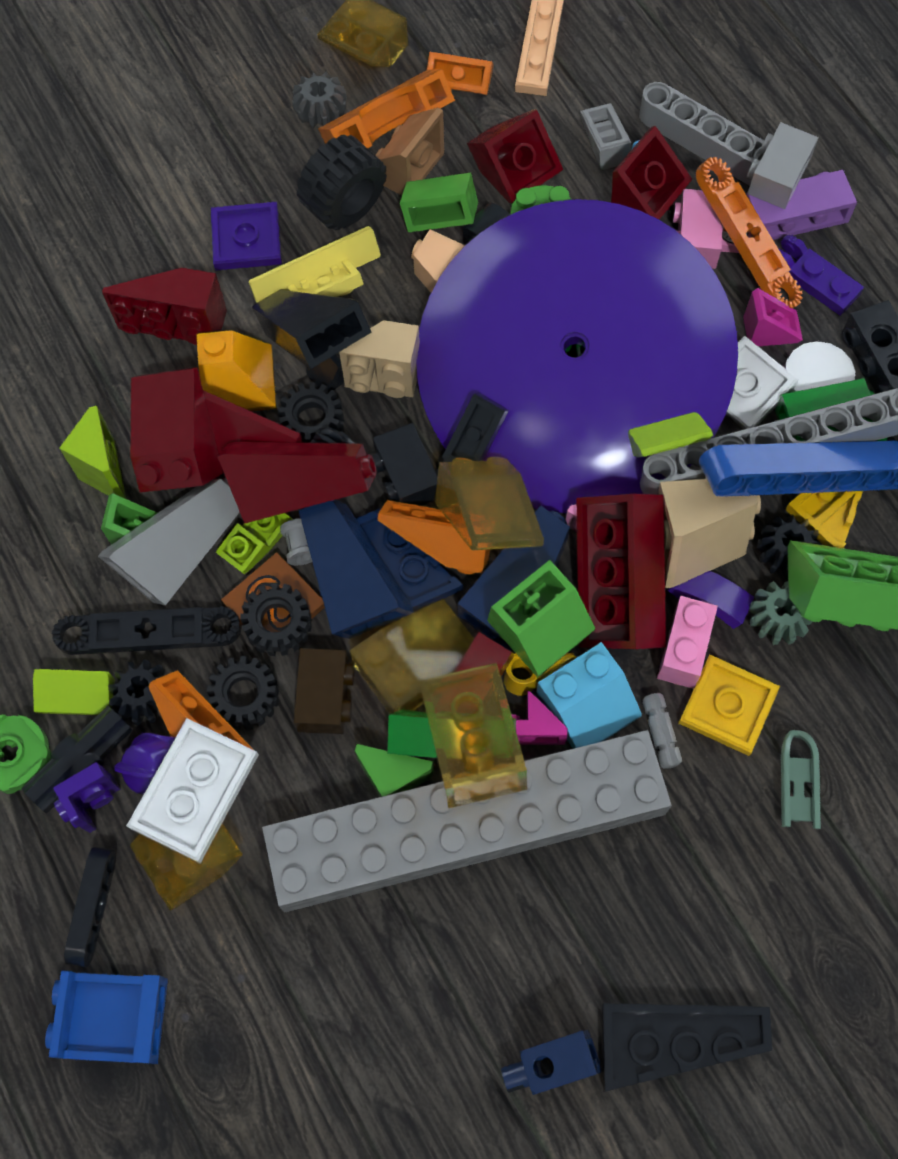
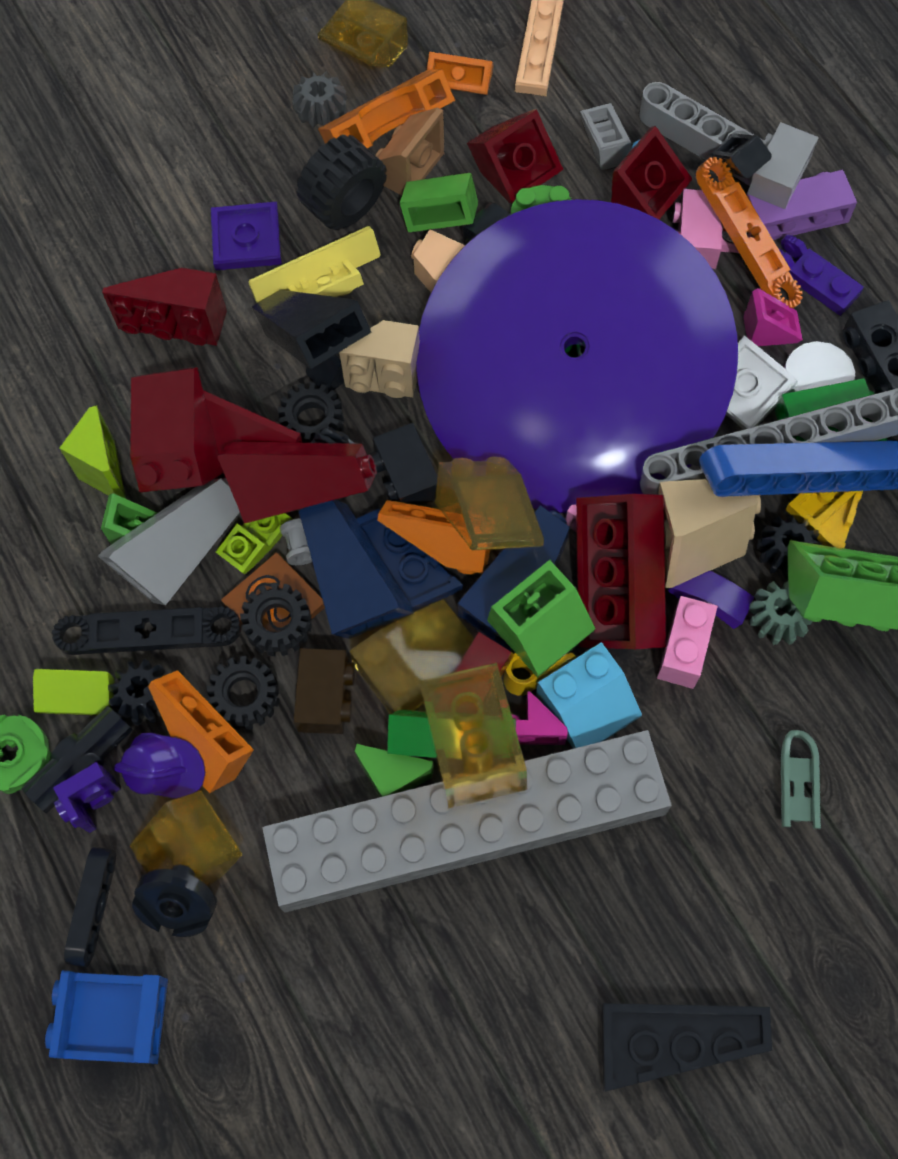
(174, 901): none -> black plate
(193, 790): white tile -> none
(237, 369): light orange slope -> none
(476, 430): black hinge -> none
(572, 1058): dark blue torso -> none
(662, 730): light grey axle -> none
(668, 434): lime slope -> none
(729, 705): yellow tile -> none
(743, 154): none -> black slope

